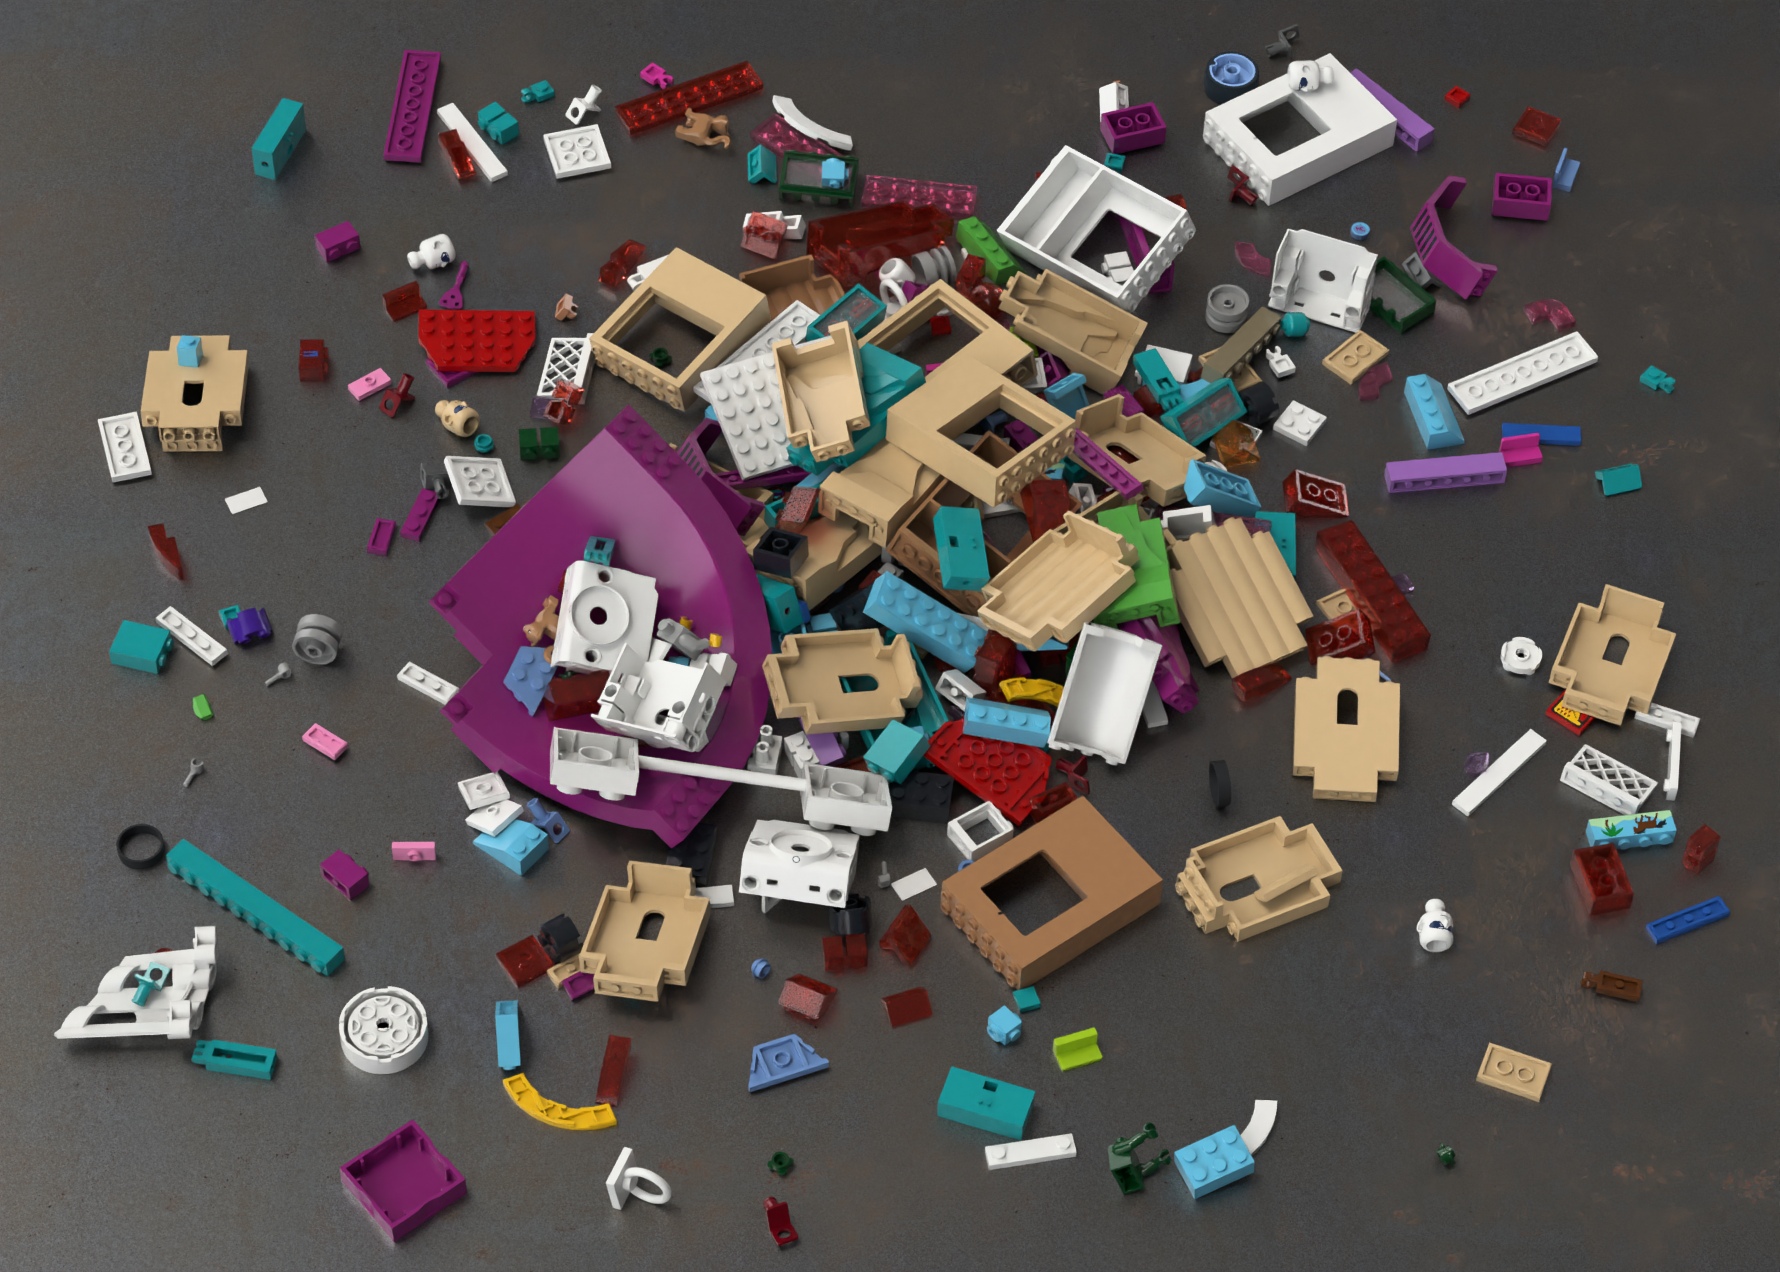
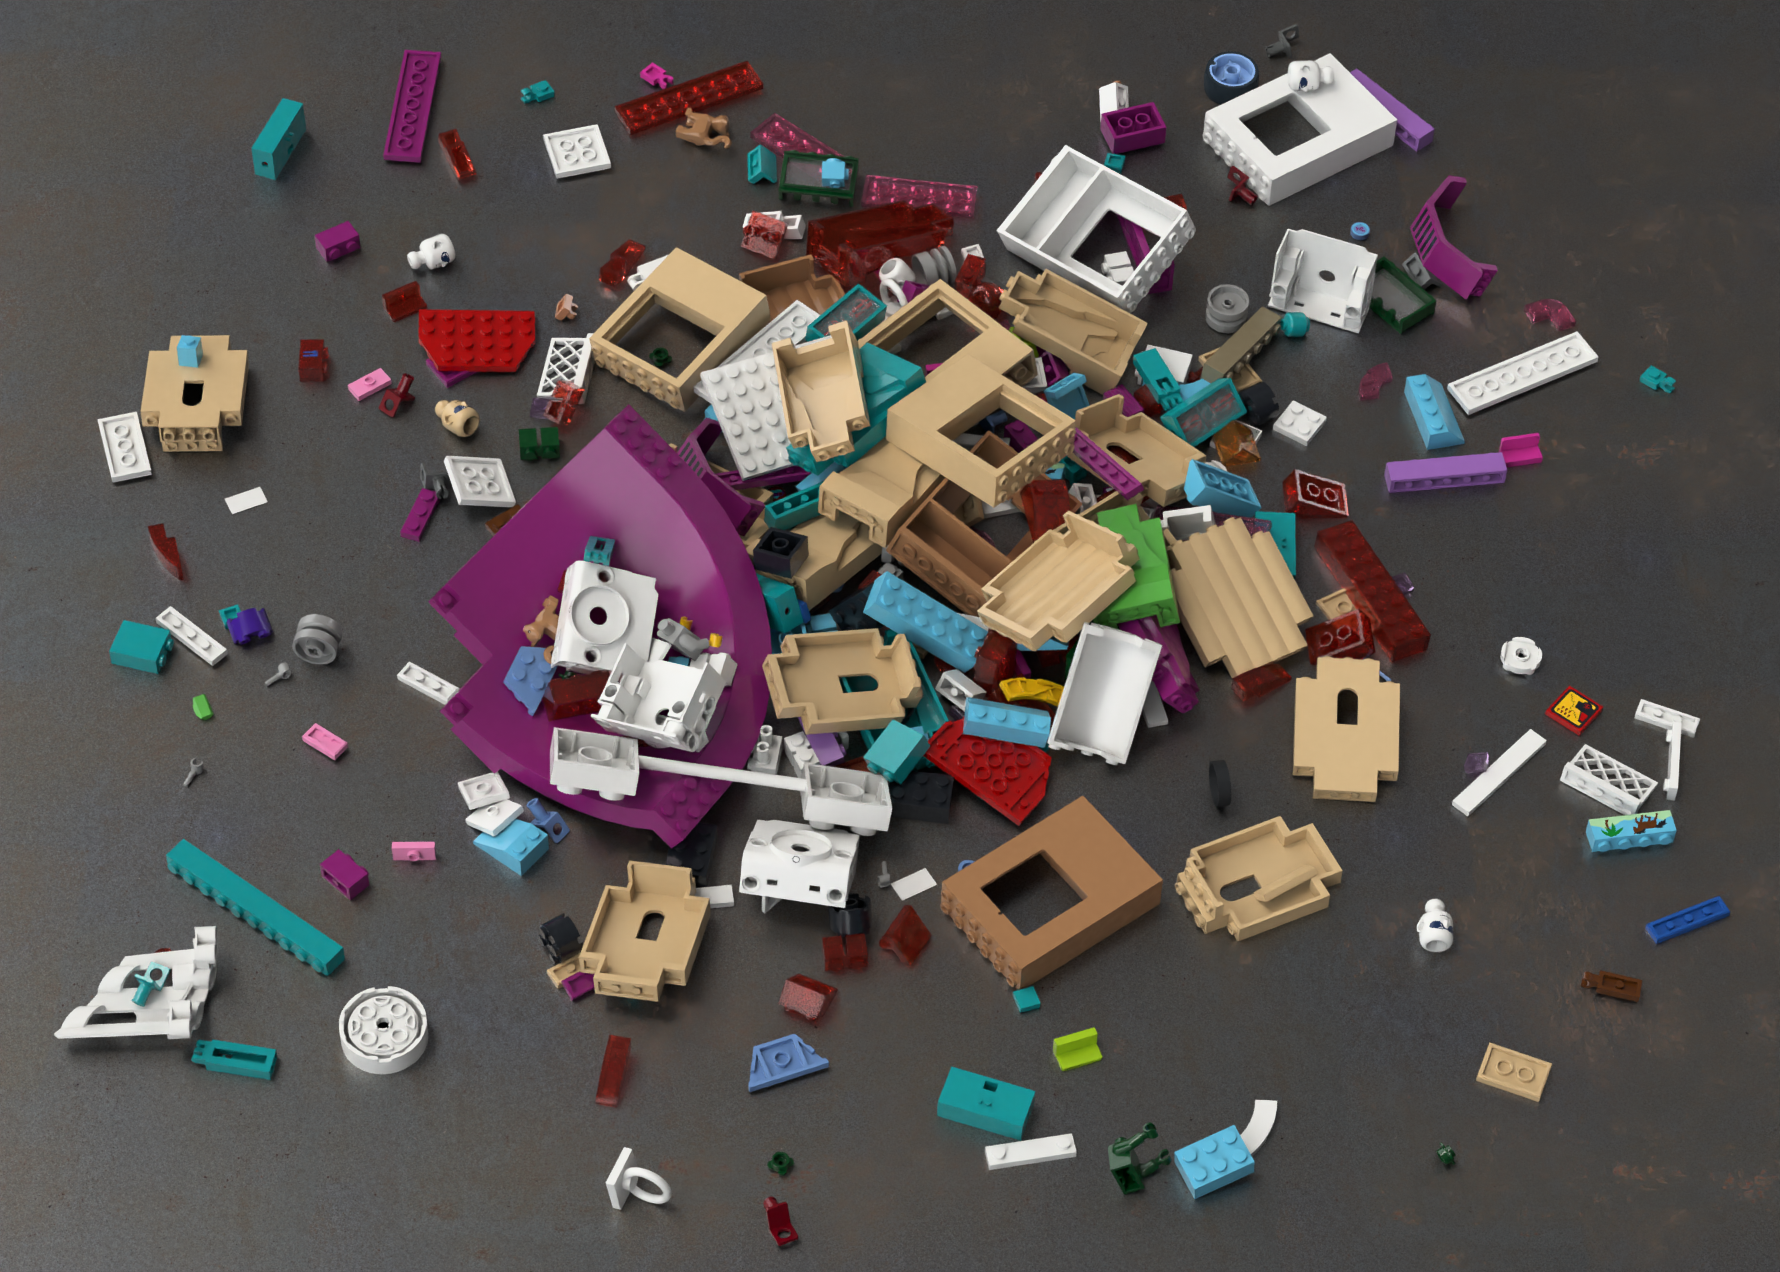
(136, 829): black tyre -> none
(381, 536): magenta tile -> none
(403, 1180): magenta tile -> none
(455, 291): magenta piece -> none
(473, 142): white tile -> none
(483, 443): teal plate -> none
(499, 127): teal piece -> none
(507, 1034): medium azure arch -> none
(524, 961): clear red tile -> none
(554, 1113): yellow tile -> none
(584, 104): white bracket -> none
(760, 968): medium blue plate -> none
(797, 508): clear red slope -> none
(808, 127): white tile -> none
(907, 1006): clear red panel -> none
(940, 325): red tile -> none
(961, 548): teal brick -> none
(964, 843): white window -> none
(982, 242): bright green slope -> none
(1004, 1026): medium azure brick -> none
(1051, 801): clear red brick -> none
(1075, 772): dark red bracket -> none
(1251, 259): clear pink tile -> none
(1280, 363): white plate -> none
(1355, 357): tan tile -> none
(1457, 96): red tile -> none
(1521, 196): magenta brick -> none
(1536, 126): clear red plate -> none
(1548, 433): blue tile -> none
(1565, 172): medium blue panel -> none
(1601, 686): tan panel -> none
(1601, 879): clear red brick -> none
(1620, 478): teal panel -> none
(1700, 849): clear red piece -> none

